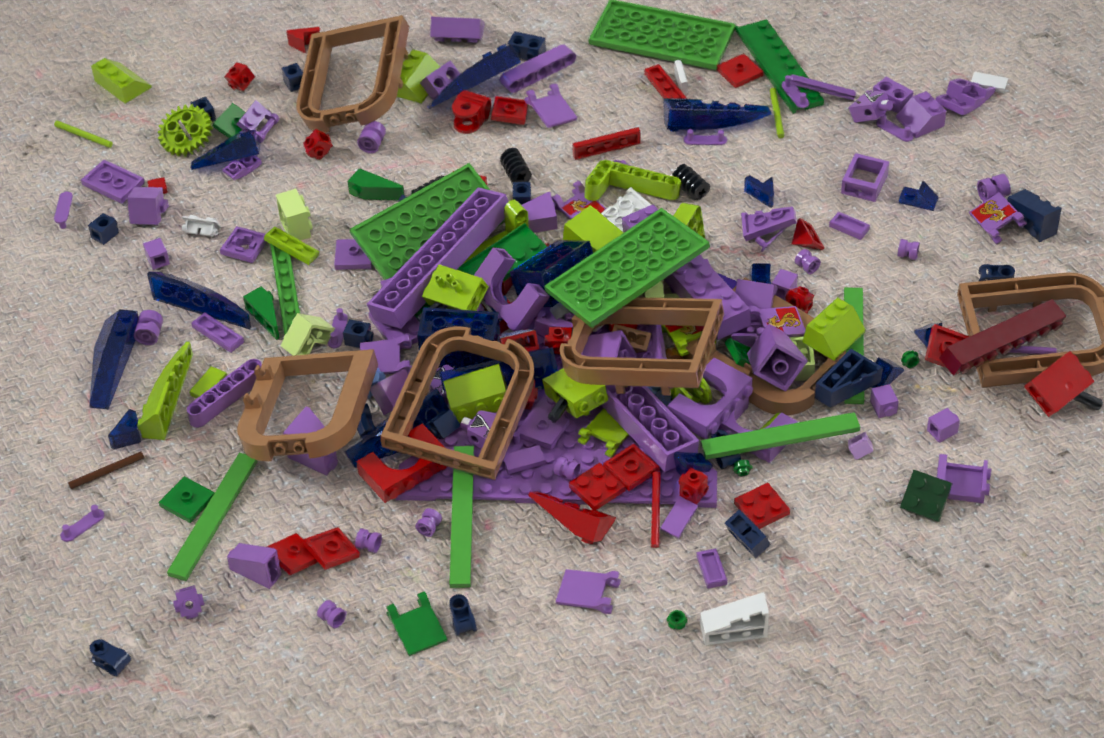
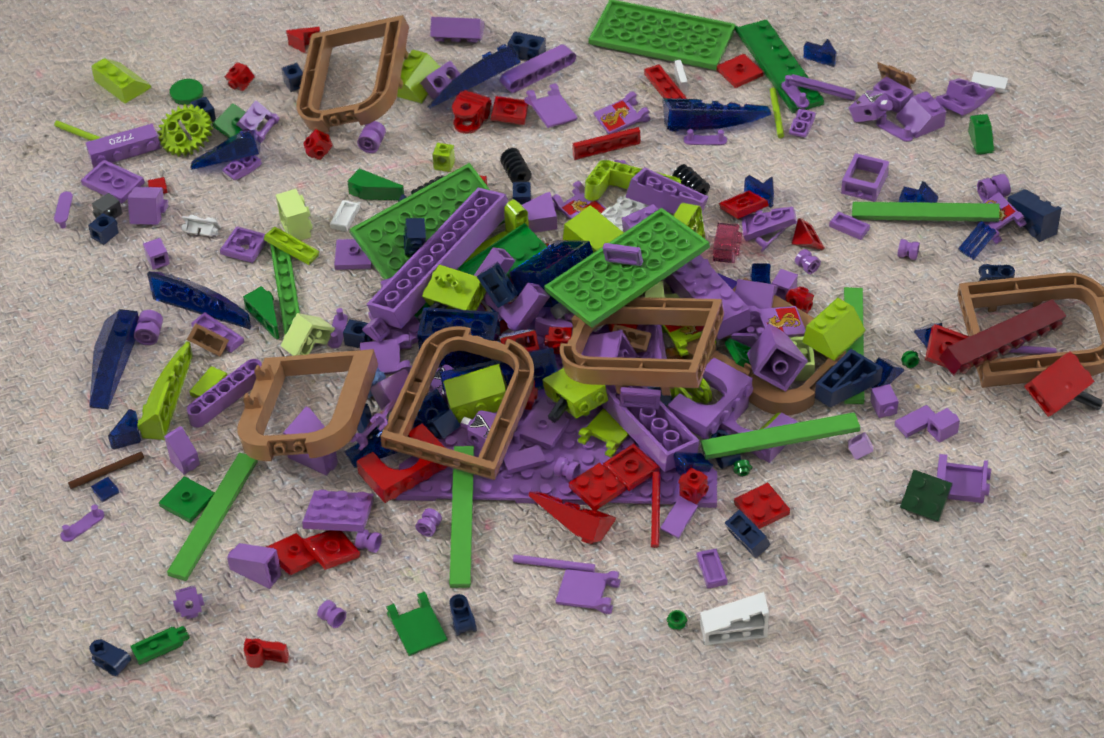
(105, 489): none -> clear blue tile
(108, 205): none -> dark grey brick
(123, 145): none -> medium lavender brick
(159, 644): none -> green hinge
(181, 450): none -> medium lavender slope
(186, 91): none -> green tile
(207, 339): none -> medium nougat slope
(264, 651): none -> red plate
(338, 511): none -> medium lavender plate
(345, 215): none -> white tile
(376, 329): none -> medium lavender slope
(378, 418): none -> medium lavender flag
(414, 235): none -> dark blue brick
(443, 157): none -> lime brick
(497, 284): none -> dark blue brick
(553, 563): none -> medium lavender bar
(621, 114): none -> medium lavender flag
(622, 254): none -> medium lavender tile
(640, 398): none -> medium lavender tile
(663, 192): none -> medium lavender wedge
(726, 243): none -> clear pink brick
(743, 204): none -> red plate
(802, 123): none -> medium lavender slope
(820, 53): none -> clear blue slope
(895, 74): none -> medium nougat hinge
(914, 421): none -> medium lavender tile
(926, 211): none -> bright green tile
(972, 237): none -> clear blue tile
(981, 134): none -> green slope

